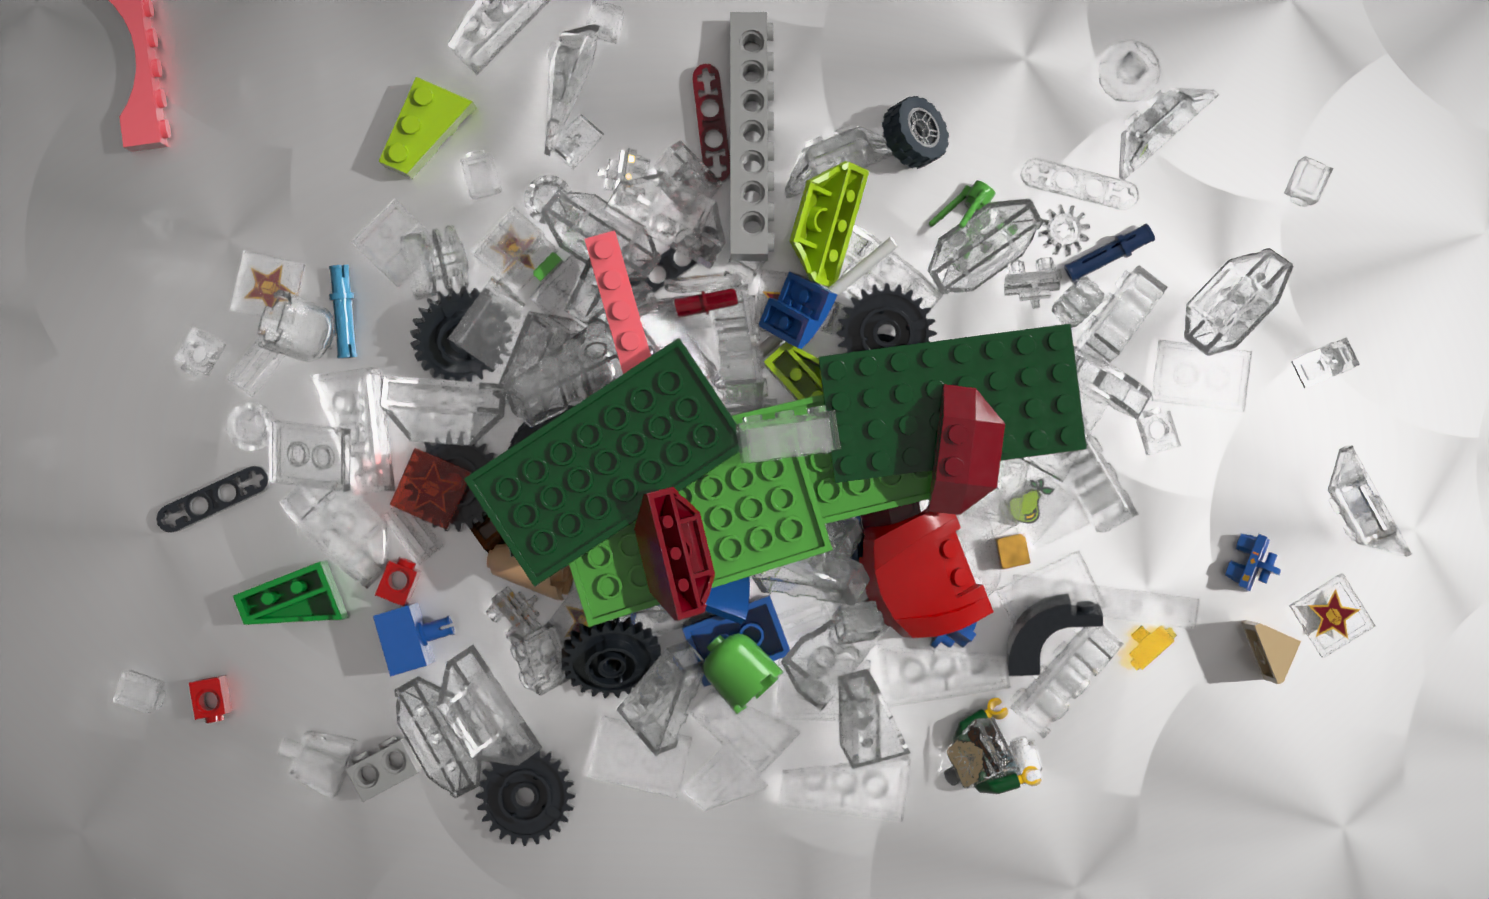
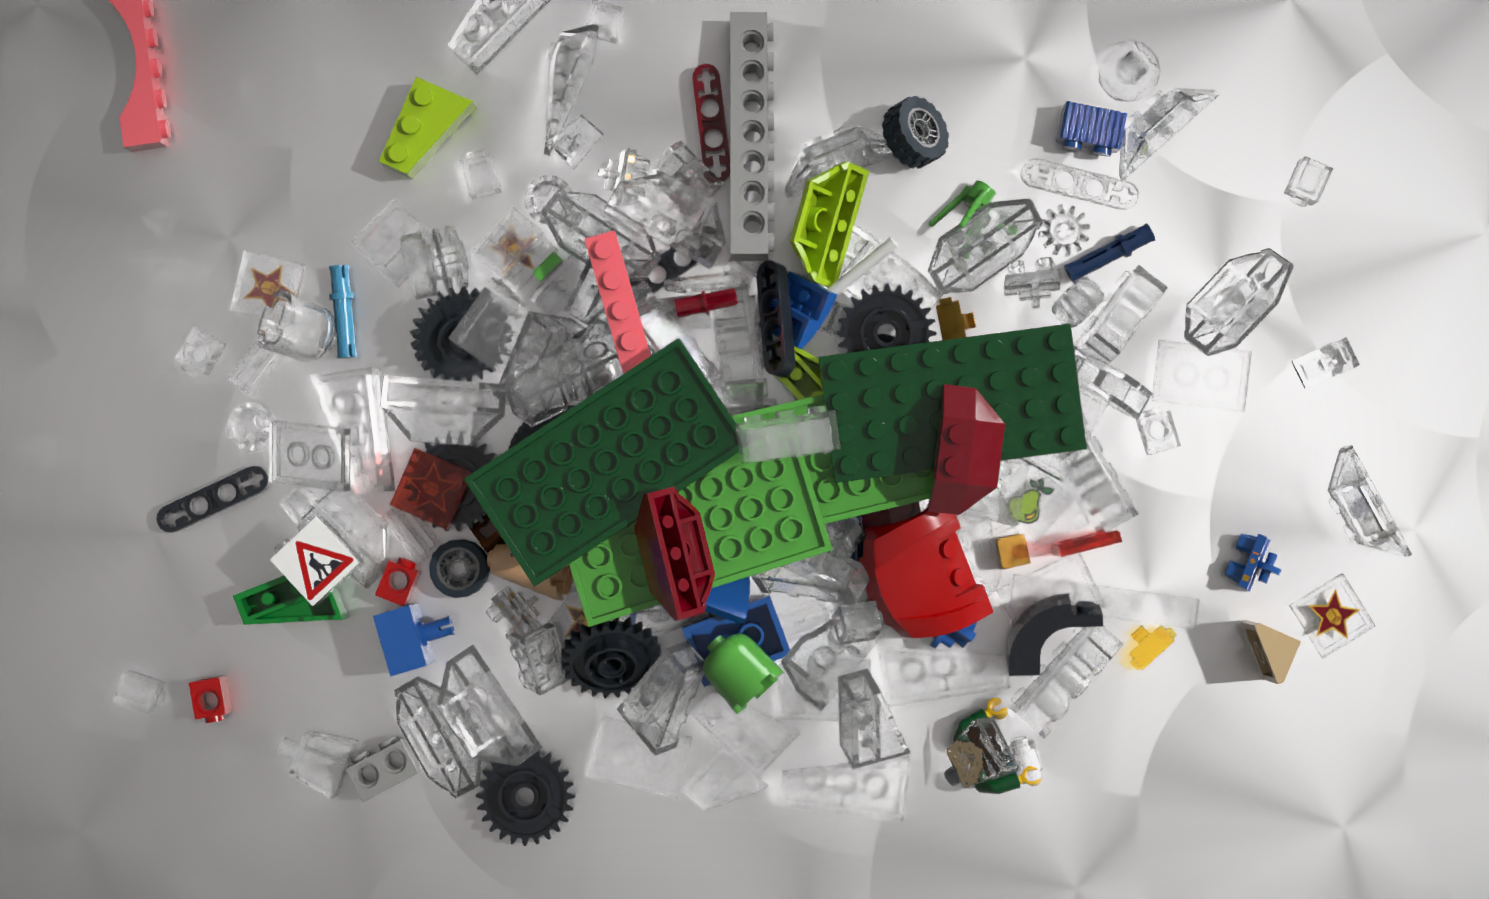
(316, 559): none -> piece
(444, 573): none -> wheel
(777, 354): none -> black beam
(951, 319): none -> pearl gold piece
(1085, 543): none -> clear red tile
(1091, 128): none -> blue brick

